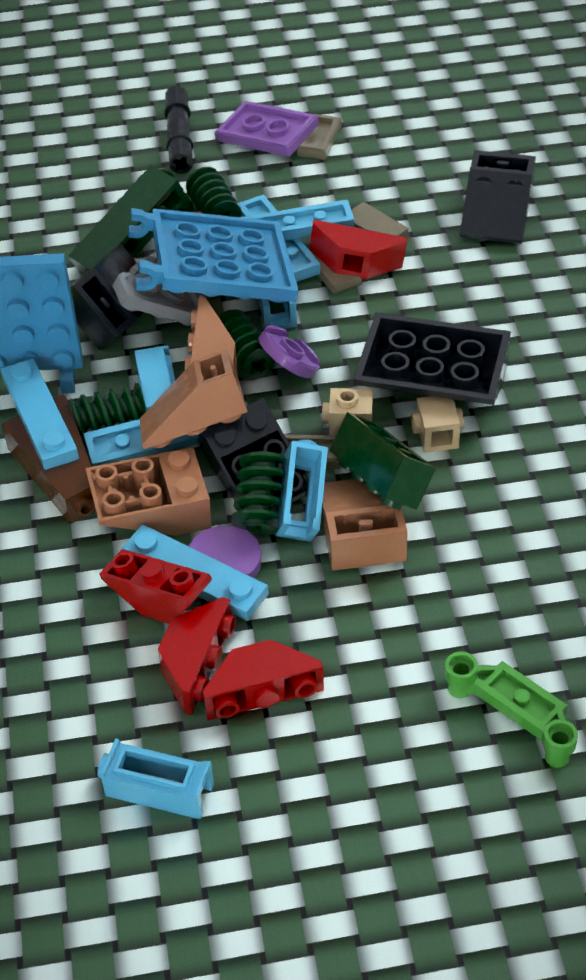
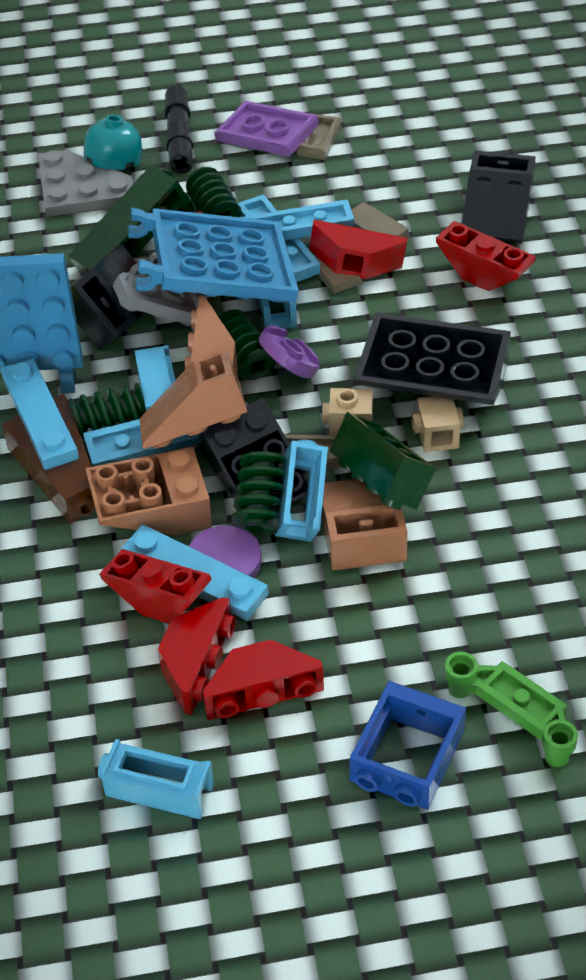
(76, 185): none -> light grey plate
(113, 143): none -> teal cylinder
(406, 707): none -> blue window
(482, 258): none -> red slope

